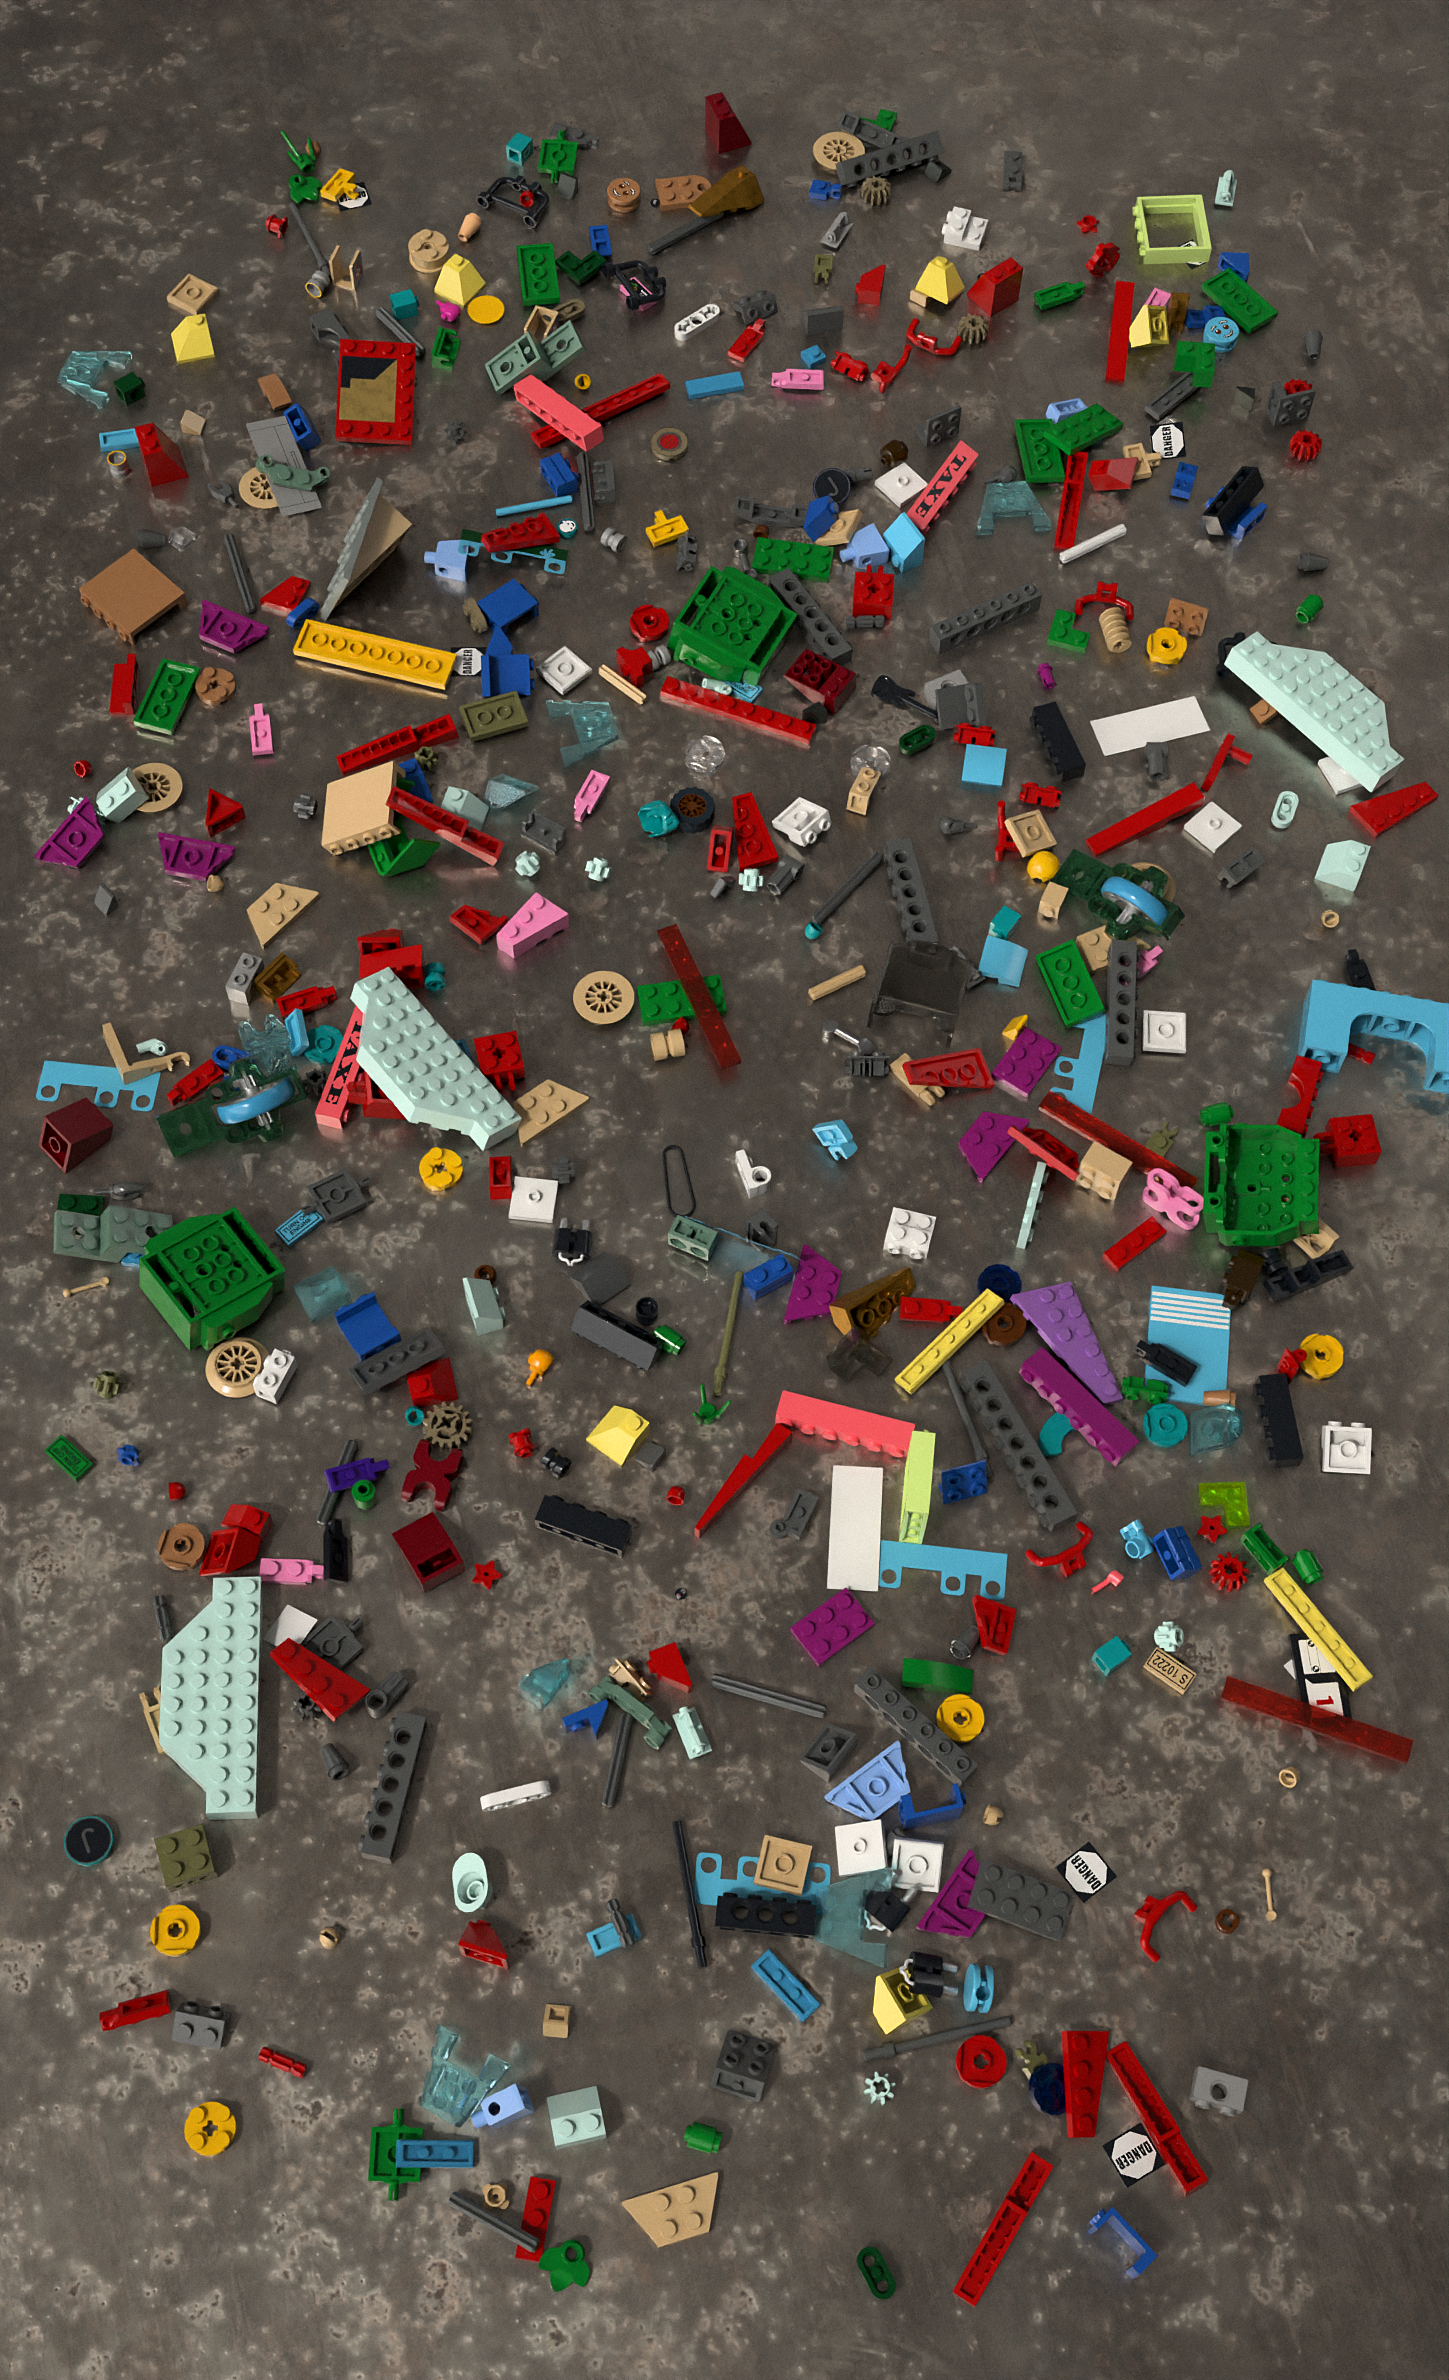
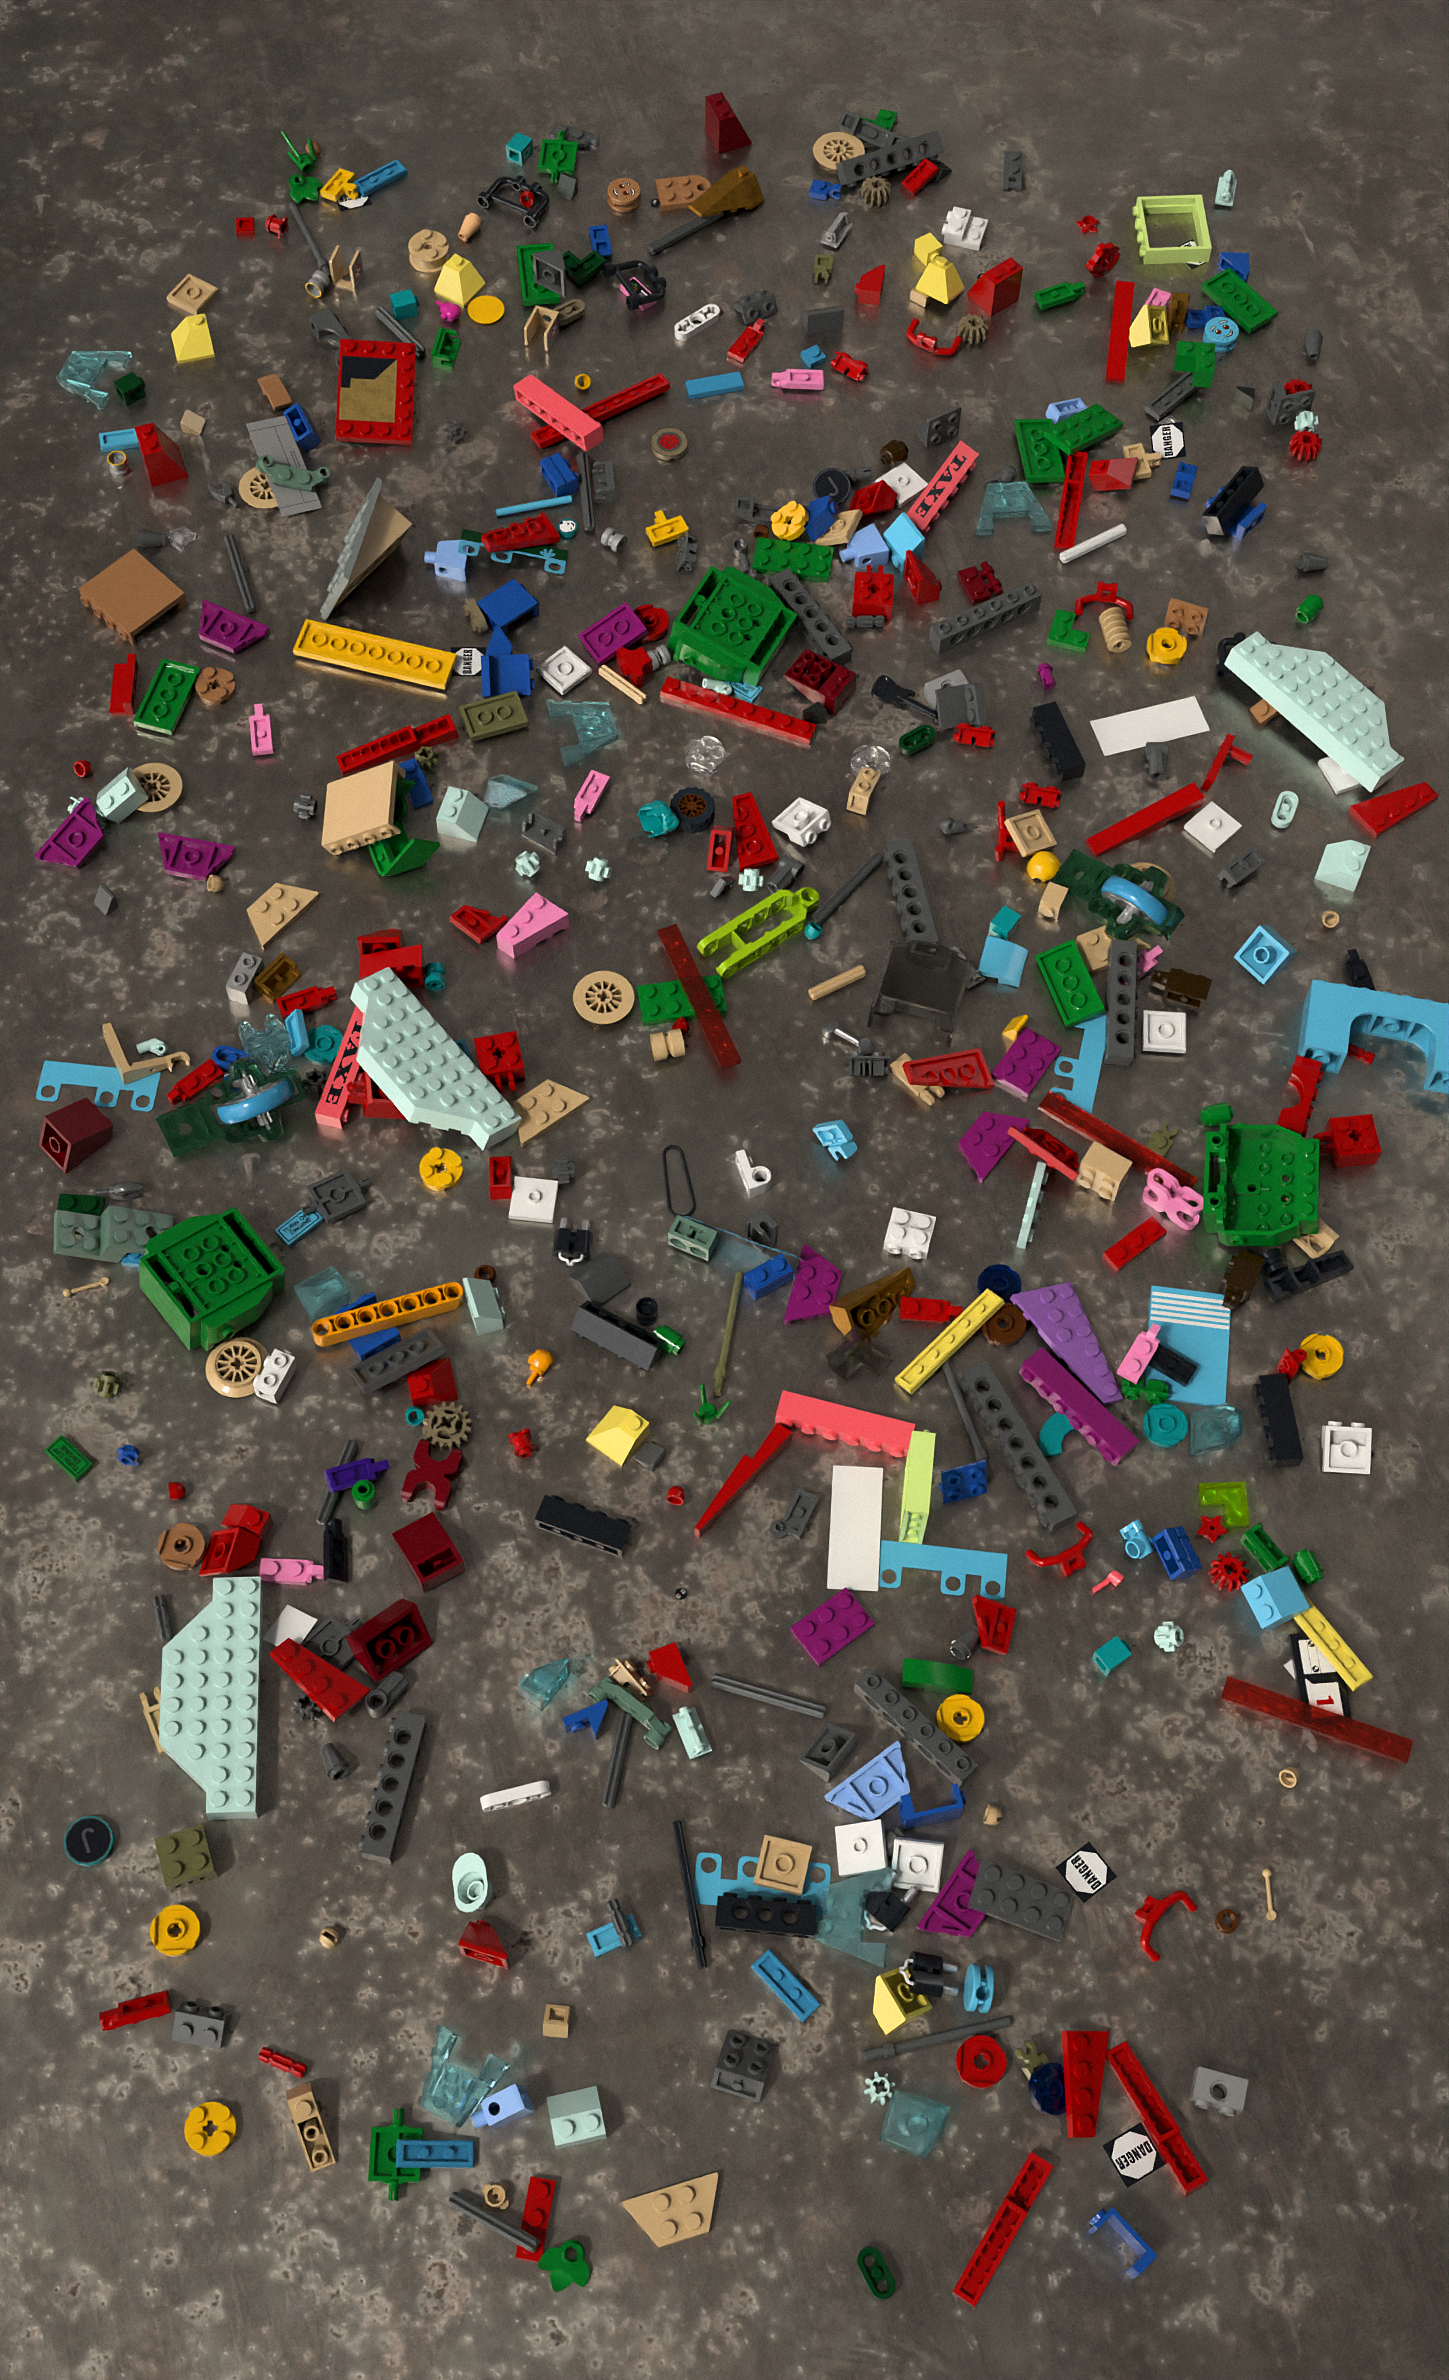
(222, 813): red slope -> none
(245, 226): none -> red tile
(287, 594): red wing -> none
(303, 611): blue beam -> none
(310, 2126): none -> tan slope
(380, 178): none -> dark azure tile
(380, 1322): none -> light orange beam
(389, 1639): none -> dark red slope
(446, 825): red slope -> none
(488, 1580): red plate -> none
(535, 357): sand green bracket -> none
(550, 271): none -> dark grey slope
(556, 1463): black wheel -> none
(612, 632): none -> magenta plate
(703, 2137): green brick -> none
(781, 518): none -> yellow plate
(797, 903): none -> lime piece
(874, 499): none -> red slope
(883, 367): red piece -> none
(913, 2123): none -> clear light blue slope
(919, 177): none -> red plate
(920, 580): none -> red slope
(927, 248): none -> light yellow brick
(974, 586): none -> dark red plate
(984, 765): medium azure slope -> none
(1140, 1354): none -> bright pink hinge
(1169, 1670): tan tile -> none
(1182, 987): none -> dark brown hinge
(1218, 1397): medium nougat cone -> none
(1265, 953): none -> medium azure slope
(1275, 1598): none -> medium azure slope
(1306, 421): none -> light aqua gear

